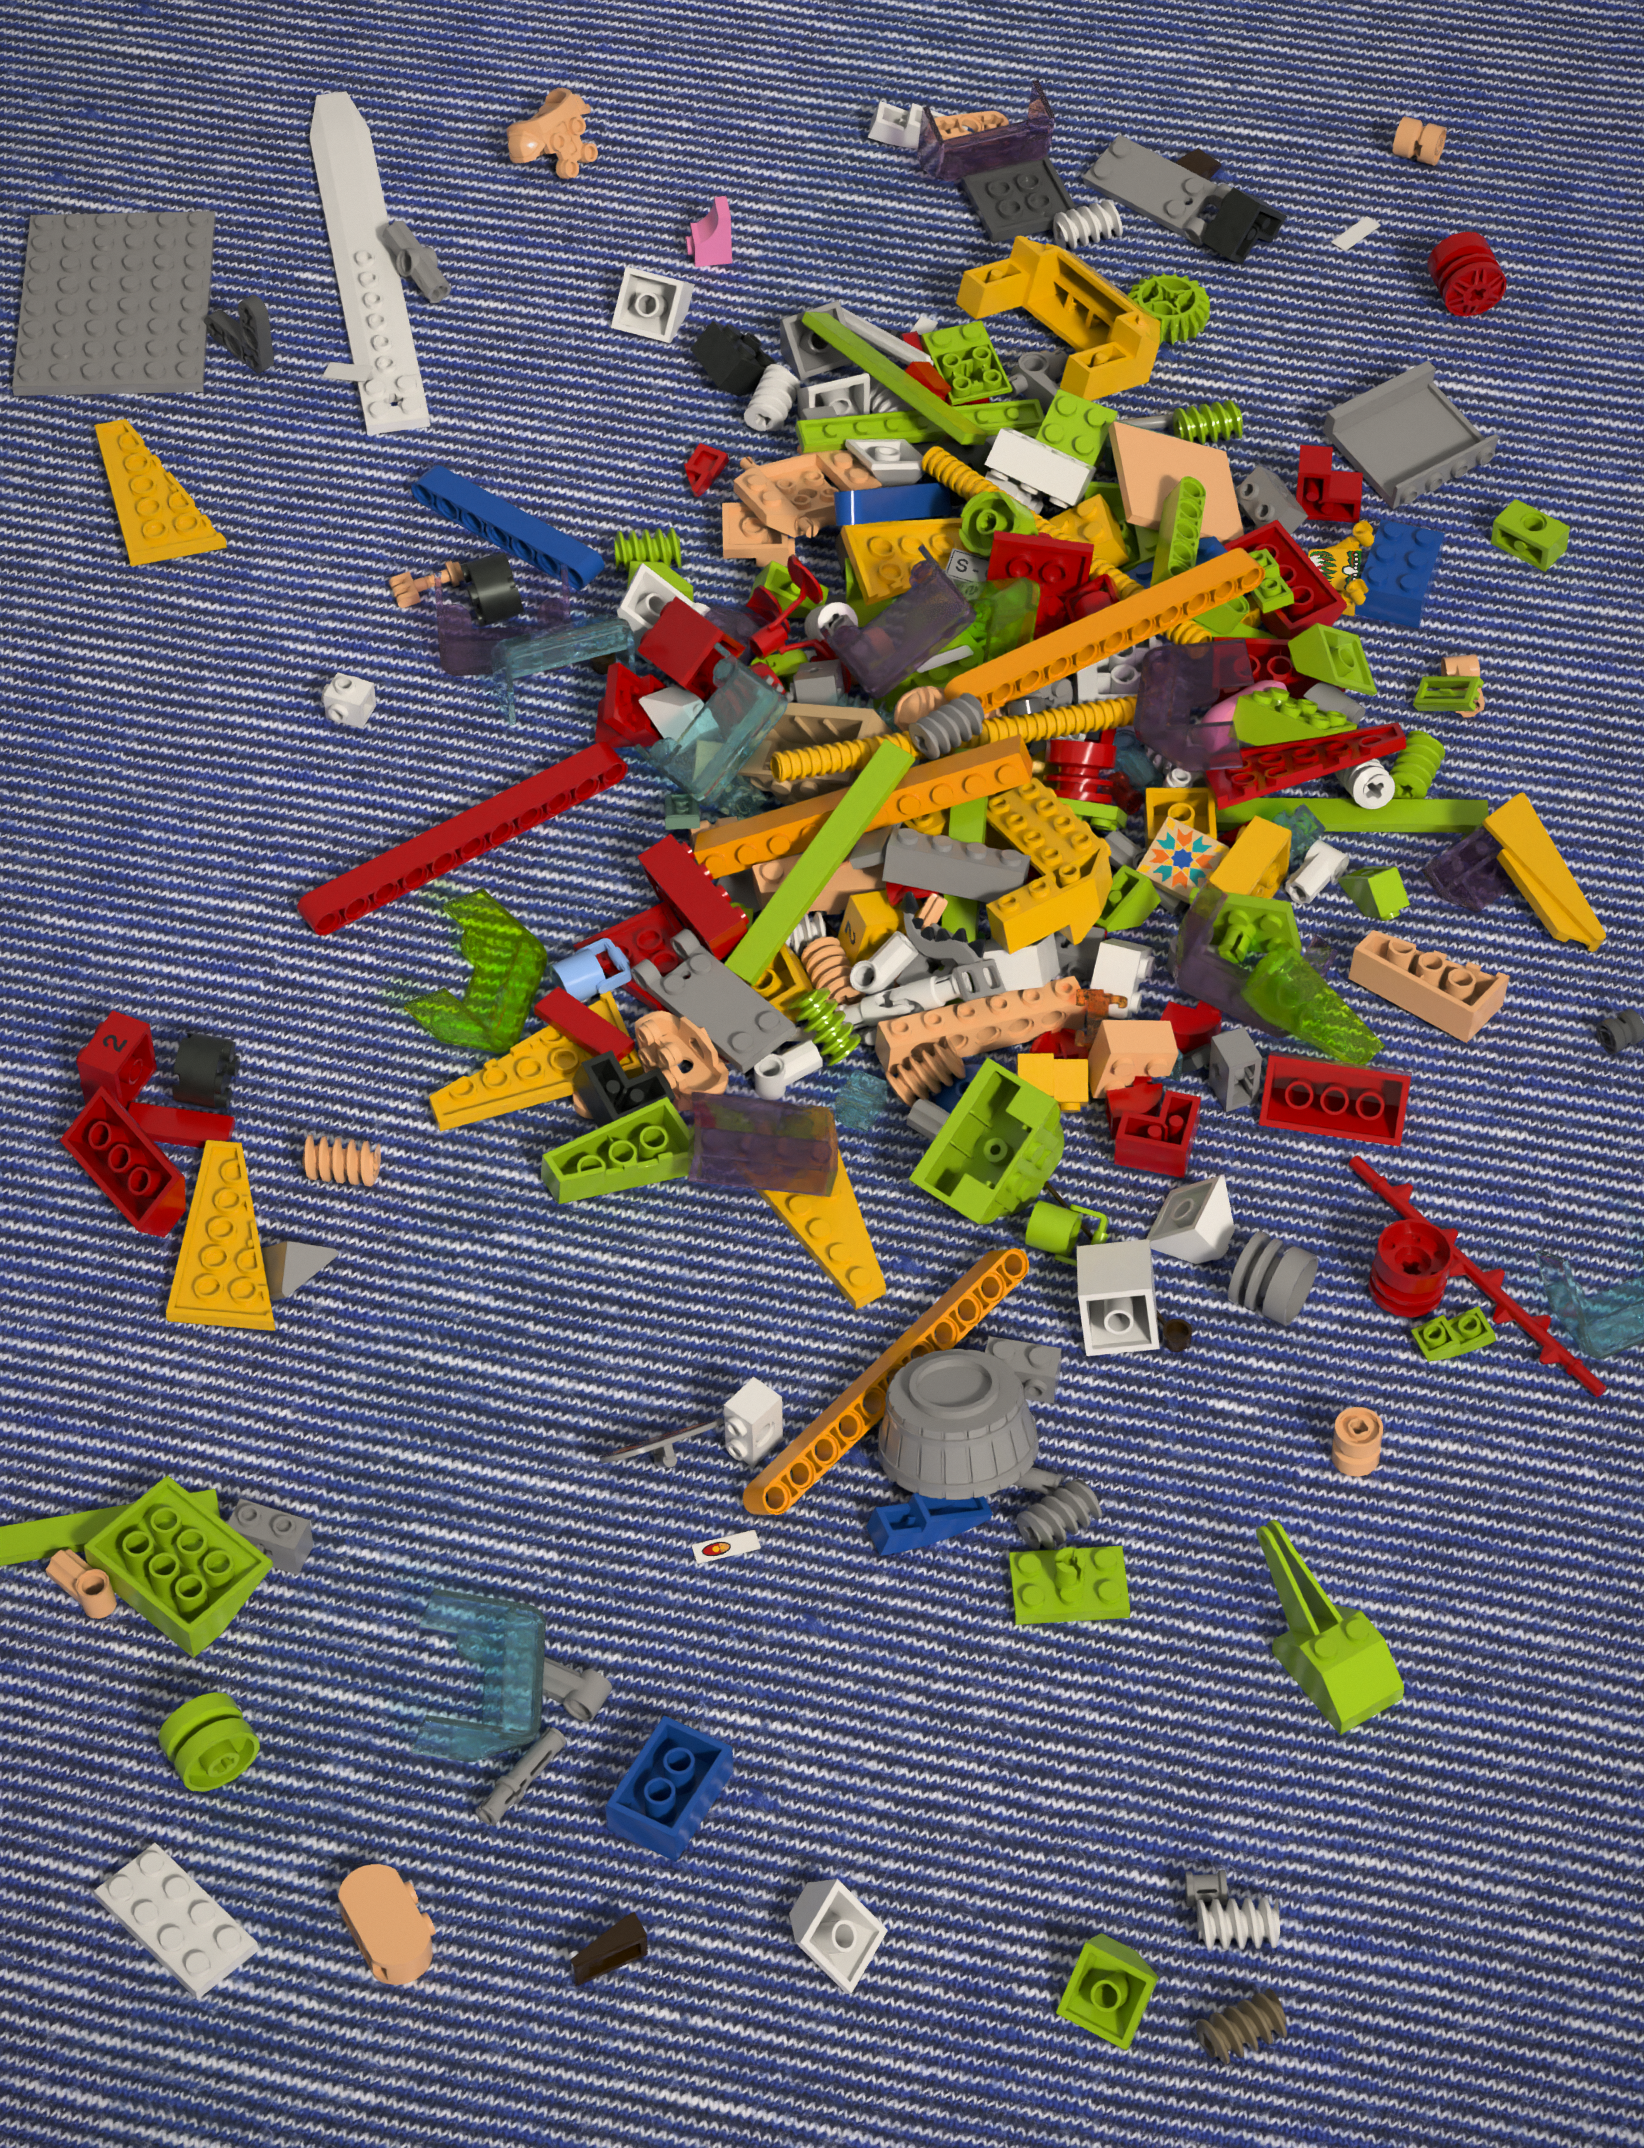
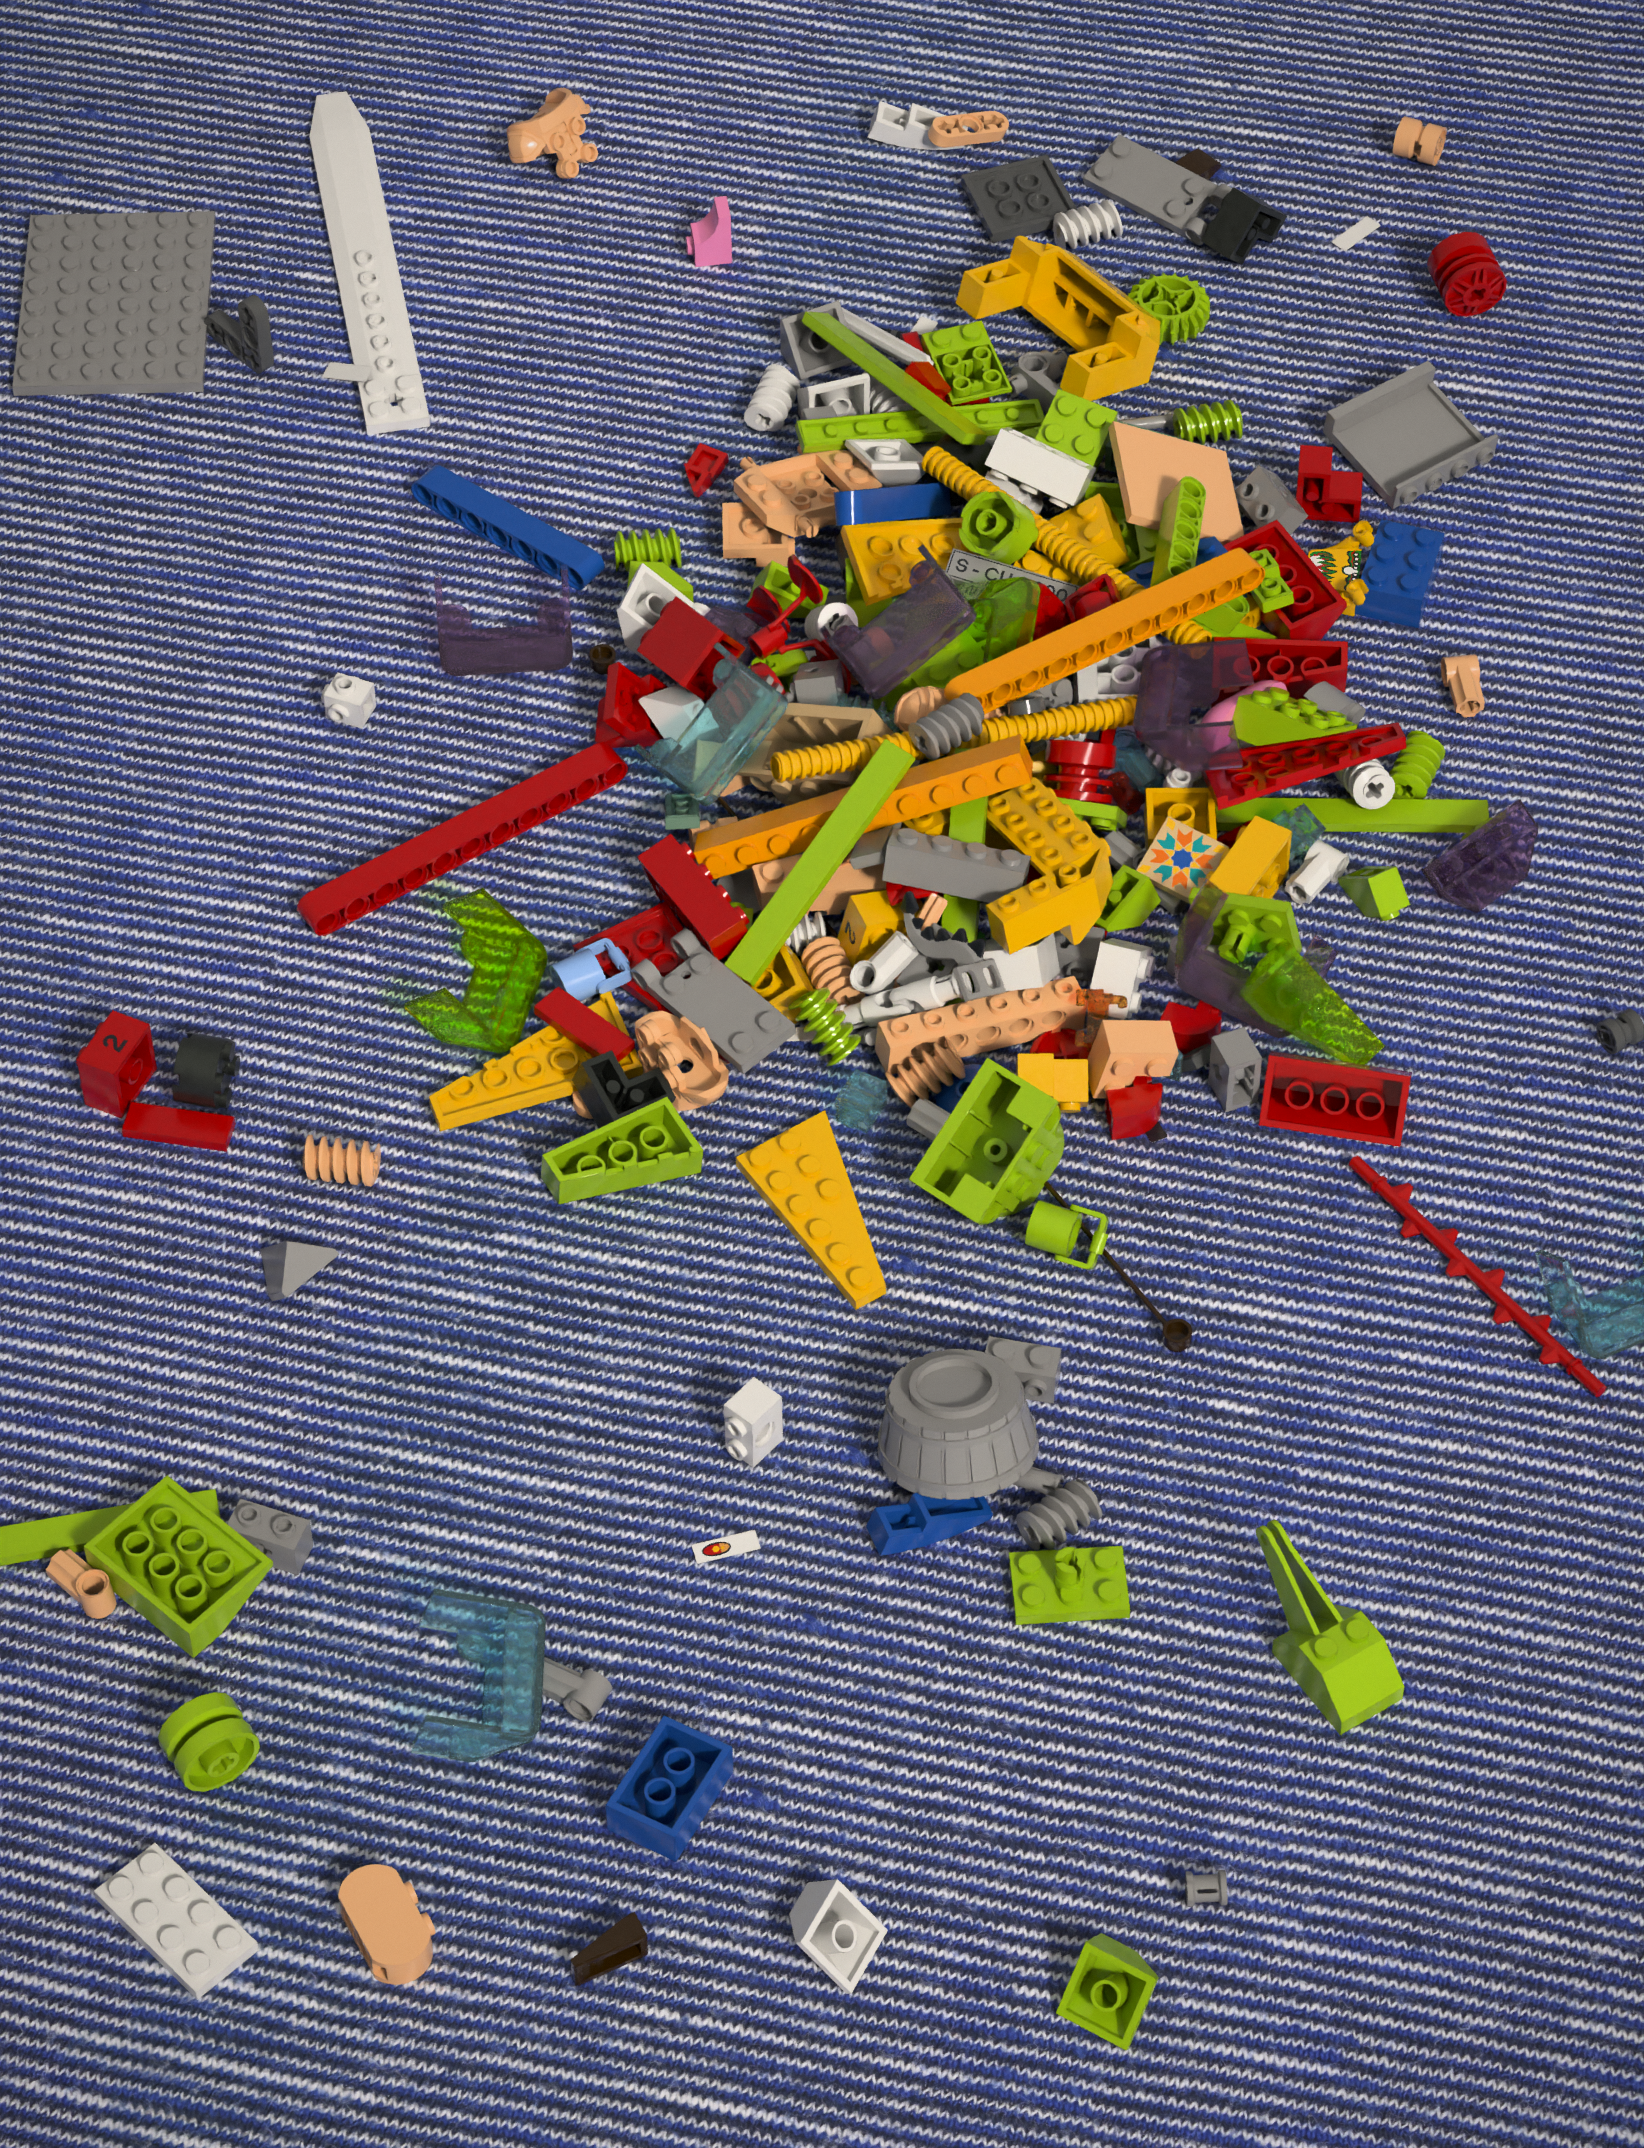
(127, 1165): red slope -> none
(151, 505): yellow wing -> none
(220, 1258): yellow wing -> none
(407, 589): light nougat hinge -> none
(416, 261): light grey piece -> none
(492, 589): pearl dark grey brick -> none
(511, 1788): light grey pin -> none
(557, 648): clear light blue windscreen -> none
(651, 304): white slope -> none
(660, 1445): light grey shield -> none
(731, 358): pearl dark grey slope -> none
(740, 798): clear light blue brick -> none
(762, 1144): slope -> none
(780, 1070): white piece -> none
(873, 1384): light orange beam -> none
(946, 658): white sticker -> none
(988, 148): clear purple windscreen -> none
(1048, 561): red plate -> none
(1117, 1297): white slope -> none
(1160, 1142): red brick -> none
(1194, 1222): white slope -> none
(1238, 1923): white piece -> none
(1242, 2026): dark tan piece -> none
(1268, 1277): light grey wheel -> none
(1332, 658): lime slope -> none
(1357, 1441): light nougat wheel -> none
(1410, 1268): red wheel -> none
(1428, 985): light nougat wedge -> none
(1445, 698): lime tile -> none
(1457, 1336): lime slope -> none
(1530, 535): lime brick -> none
(1542, 874): yellow wedge -> none

